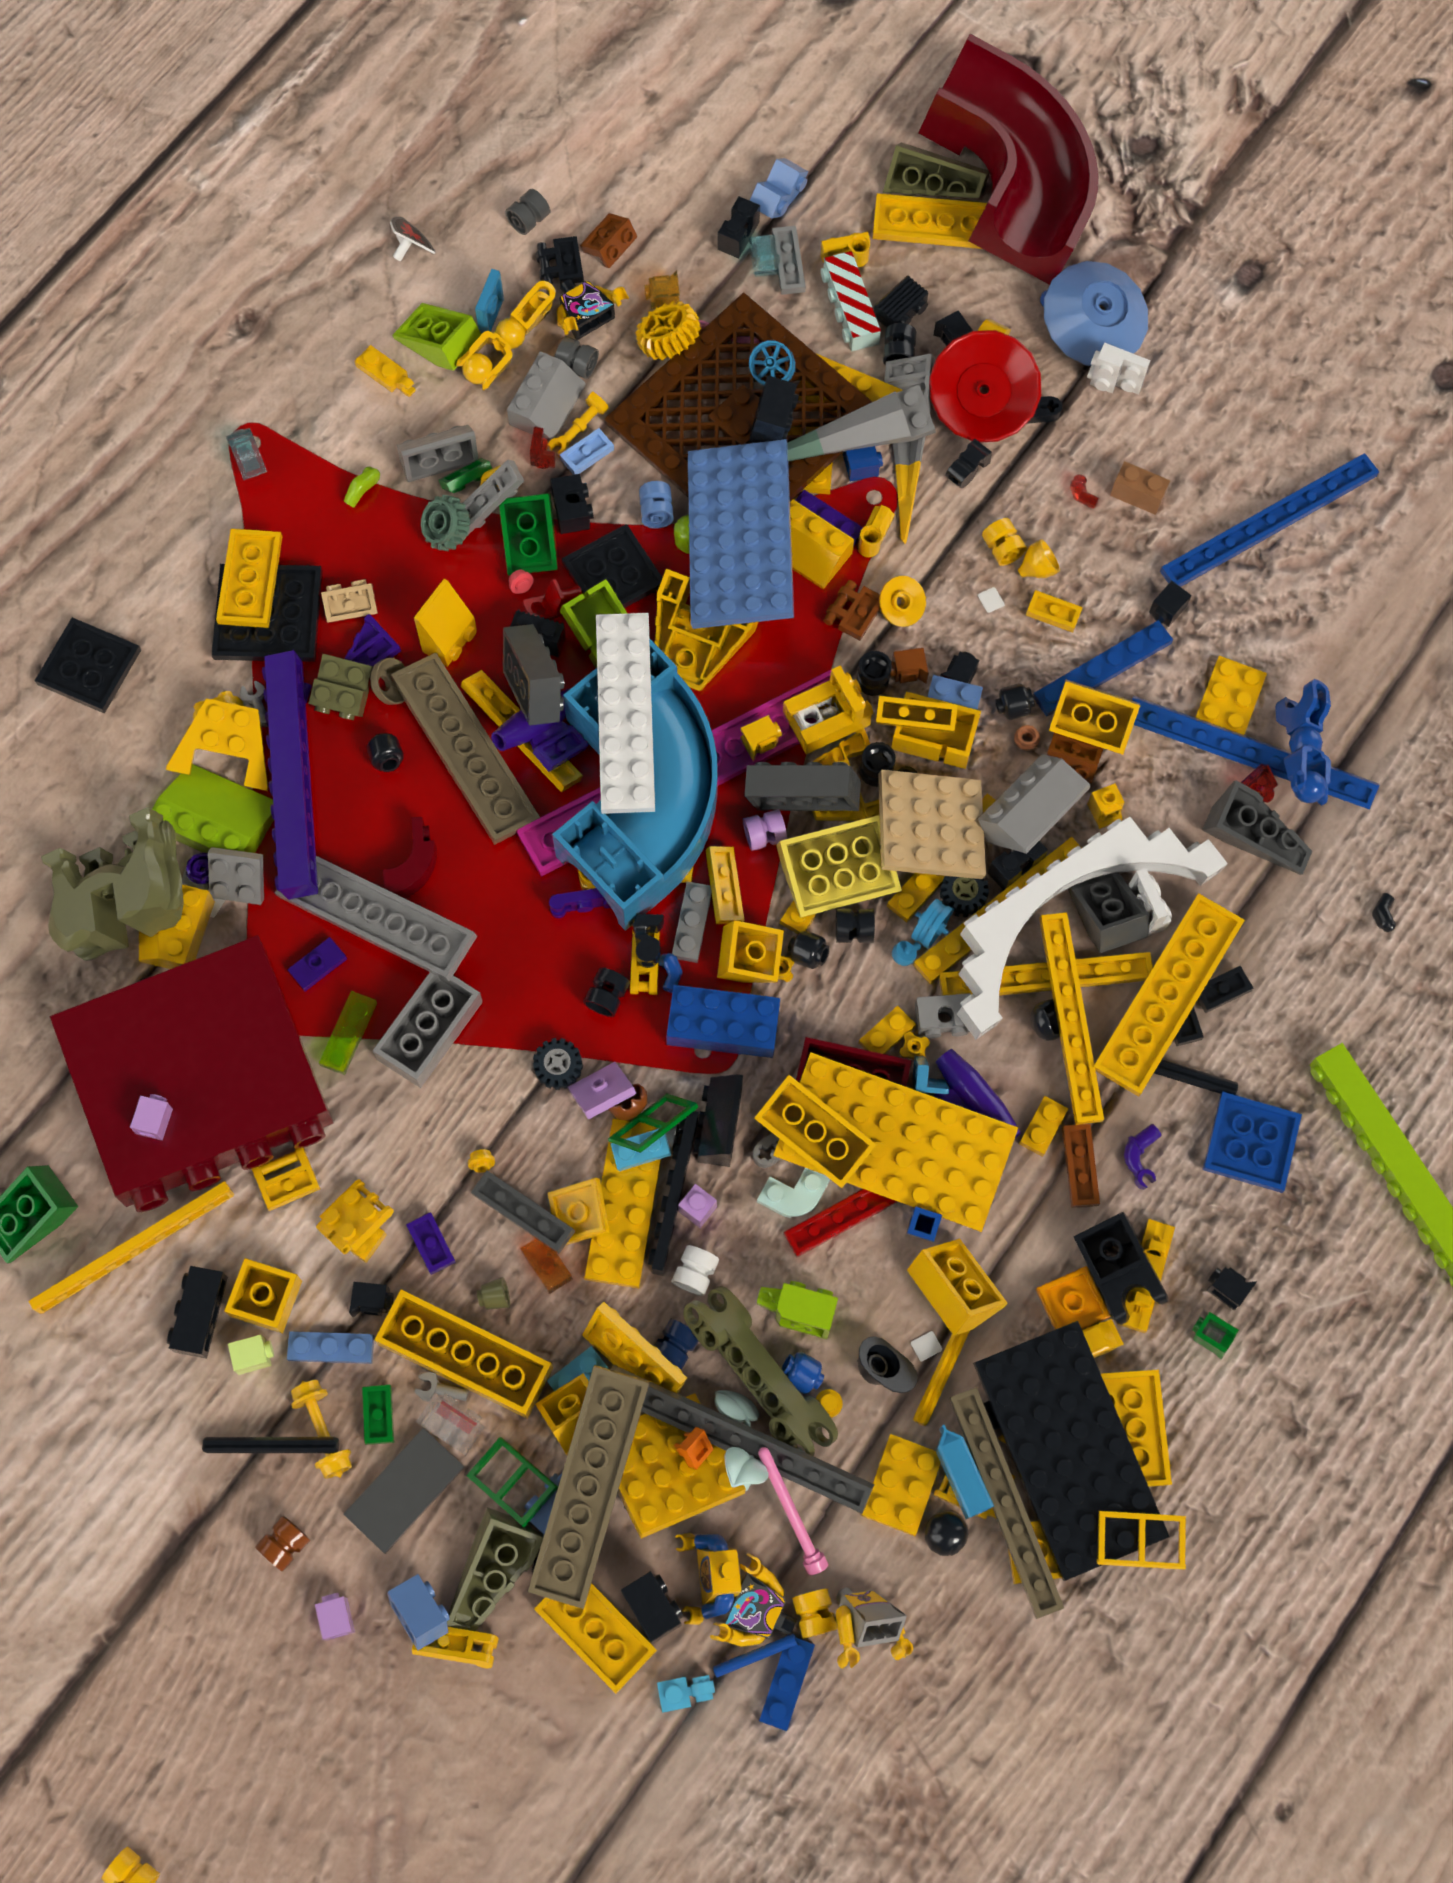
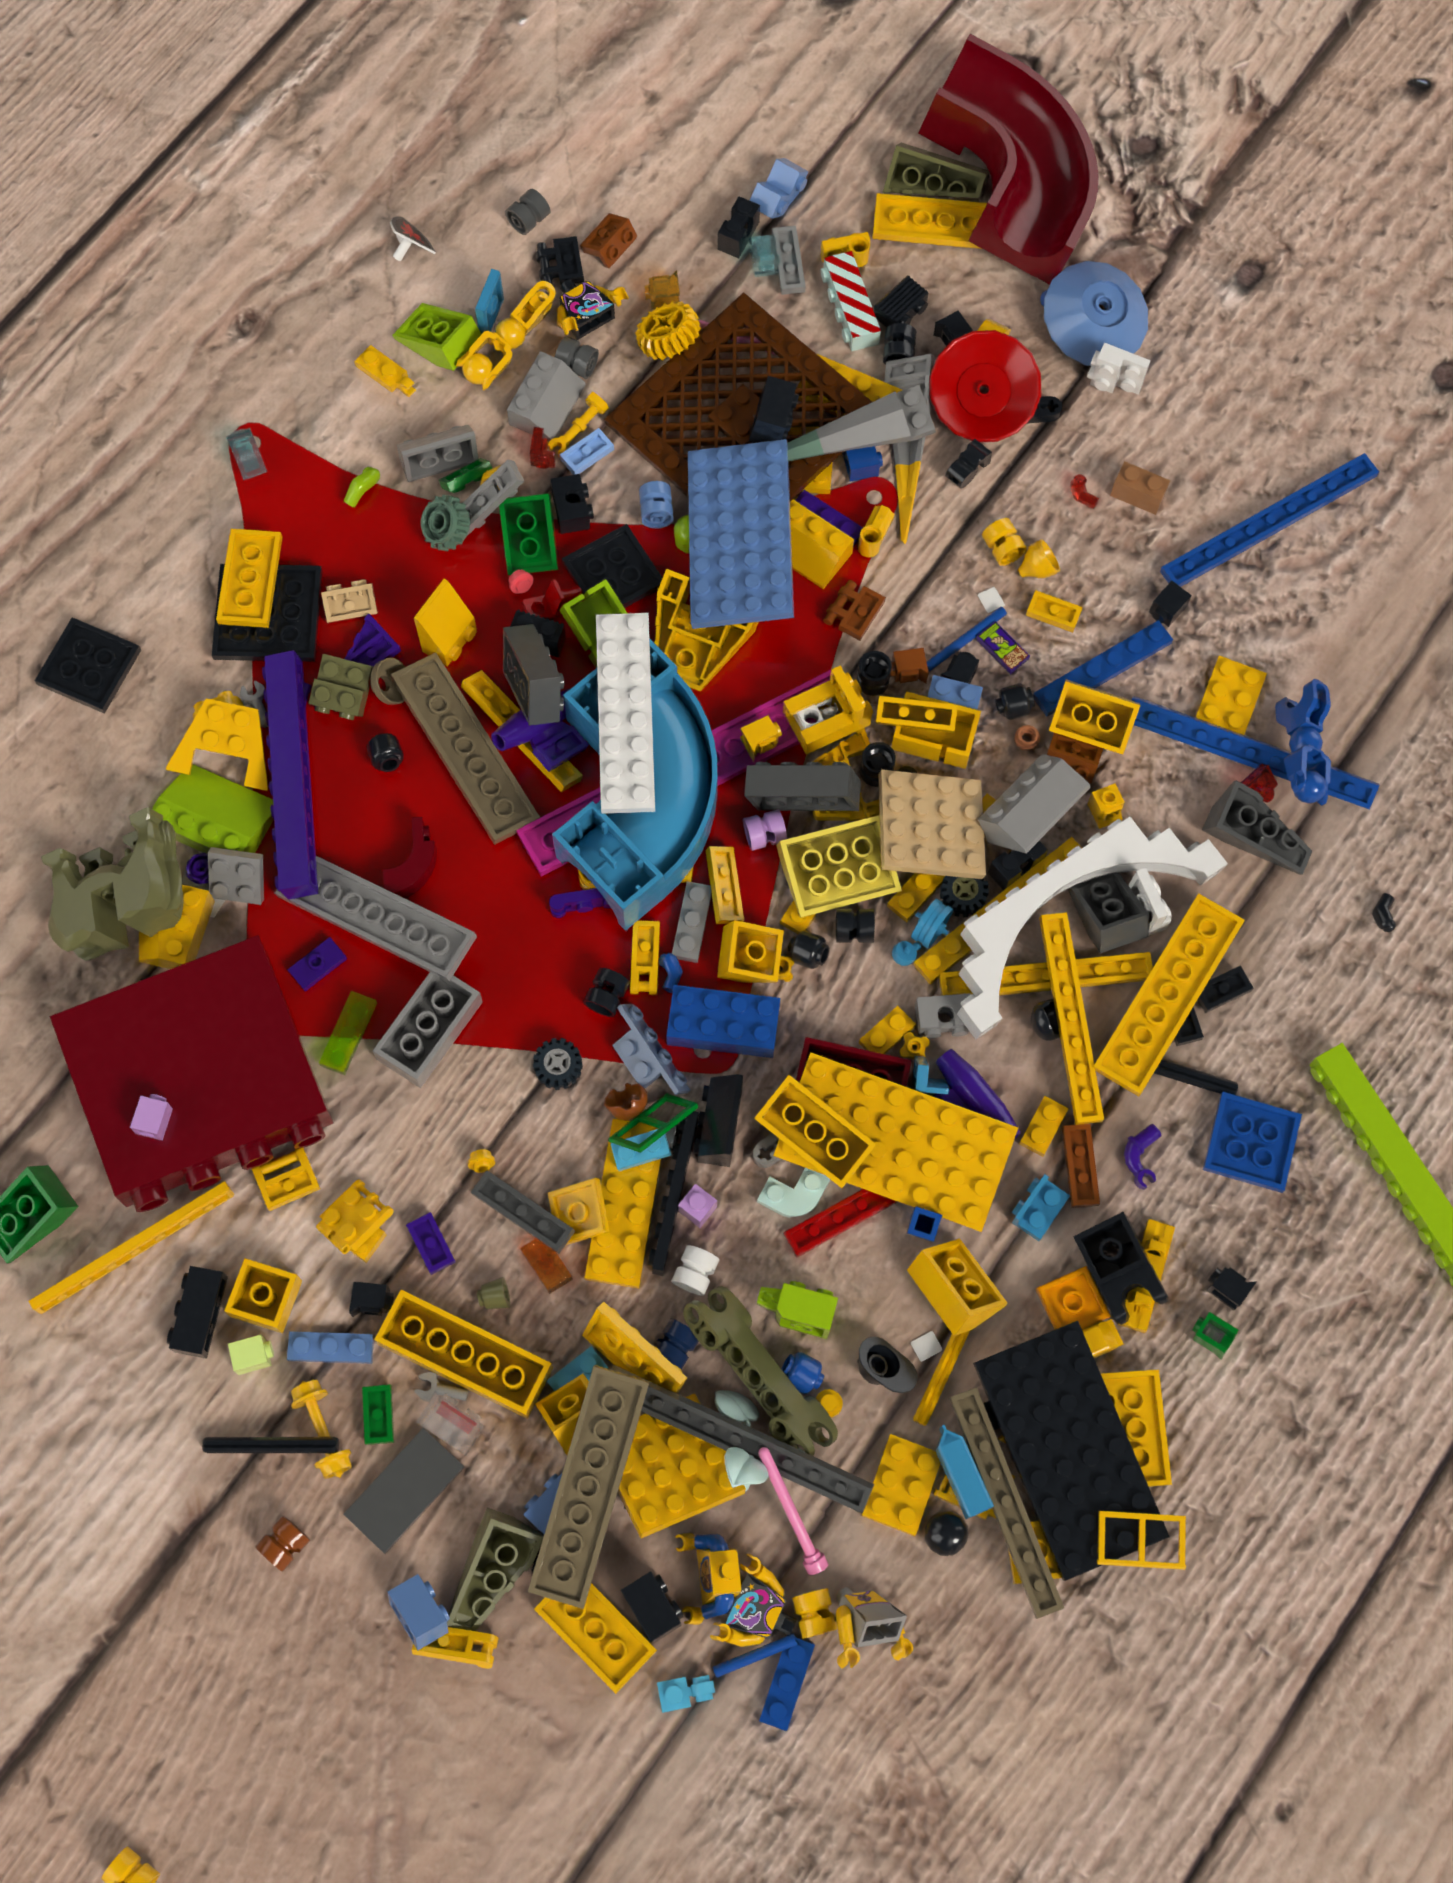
(334, 1617): lavender brick -> none
(511, 1482): green window -> none
(601, 1090): lavender plate -> none
(645, 1055): none -> sand blue bracket
(647, 947): black leg -> none
(695, 1447): orange tile -> none
(771, 363): dark azure wheel -> none
(912, 601): yellow dish -> none
(965, 638): none -> blue bar
(1003, 647): none -> tile
(1040, 1207): none -> dark azure bracket

